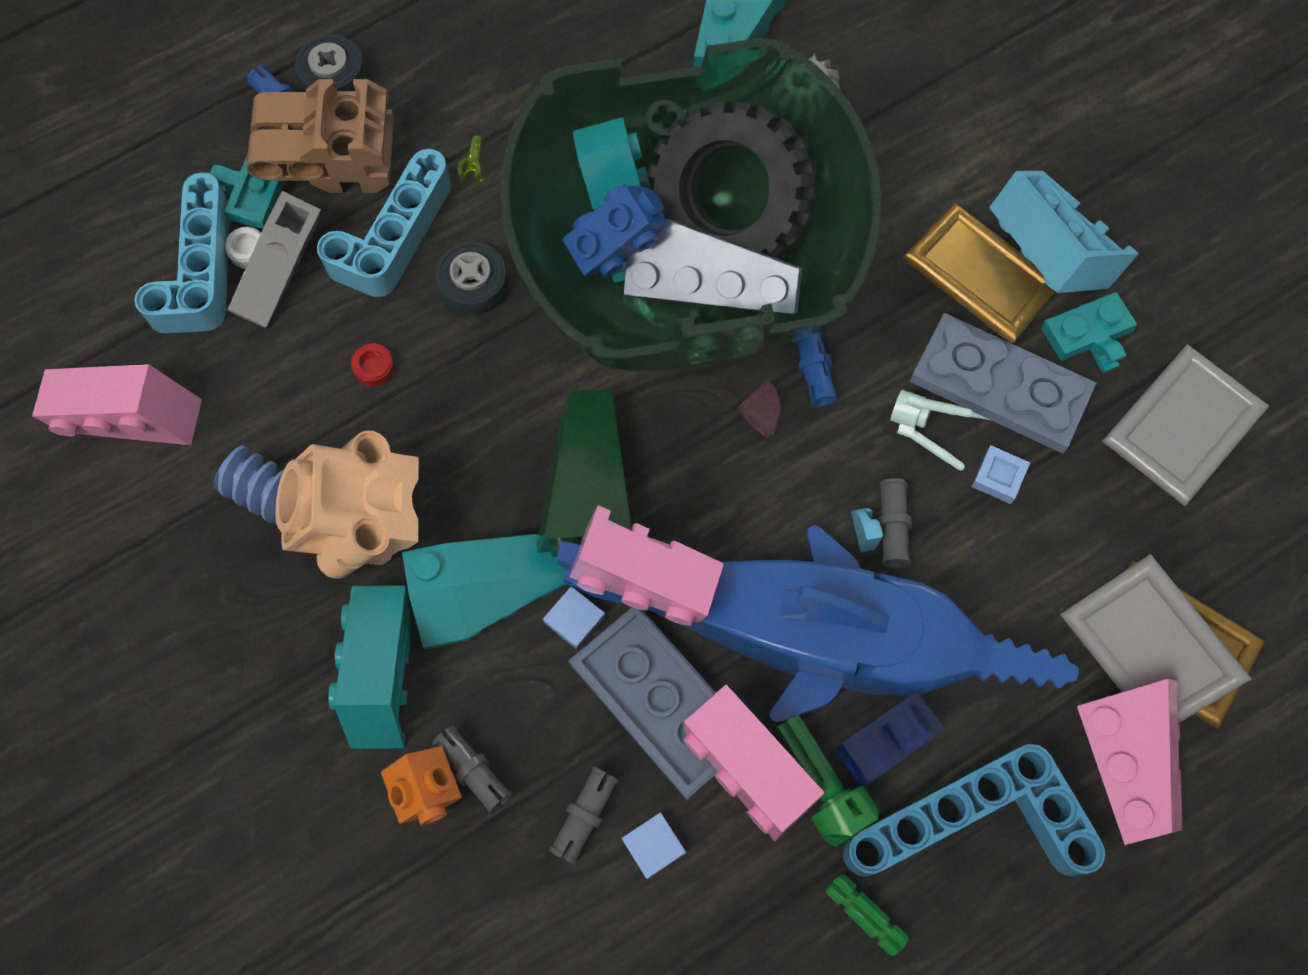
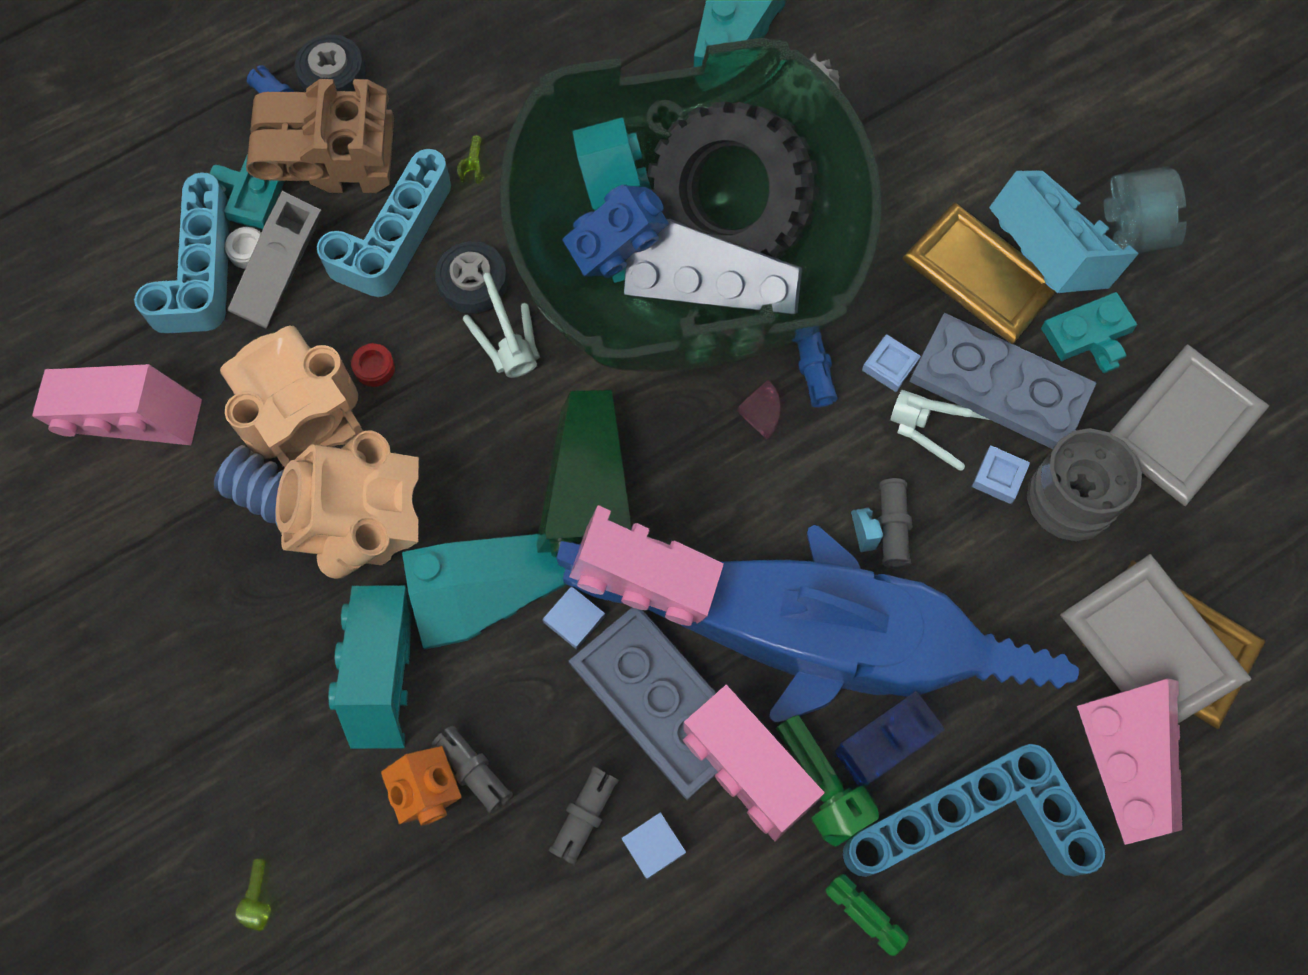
(250, 911): none -> clear neon green hand
(289, 396): none -> light nougat piece
(515, 354): none -> light aqua plant
(891, 363): none -> light blue tile
(1084, 484): none -> dark grey wheel
(1147, 209): none -> clear light blue brick

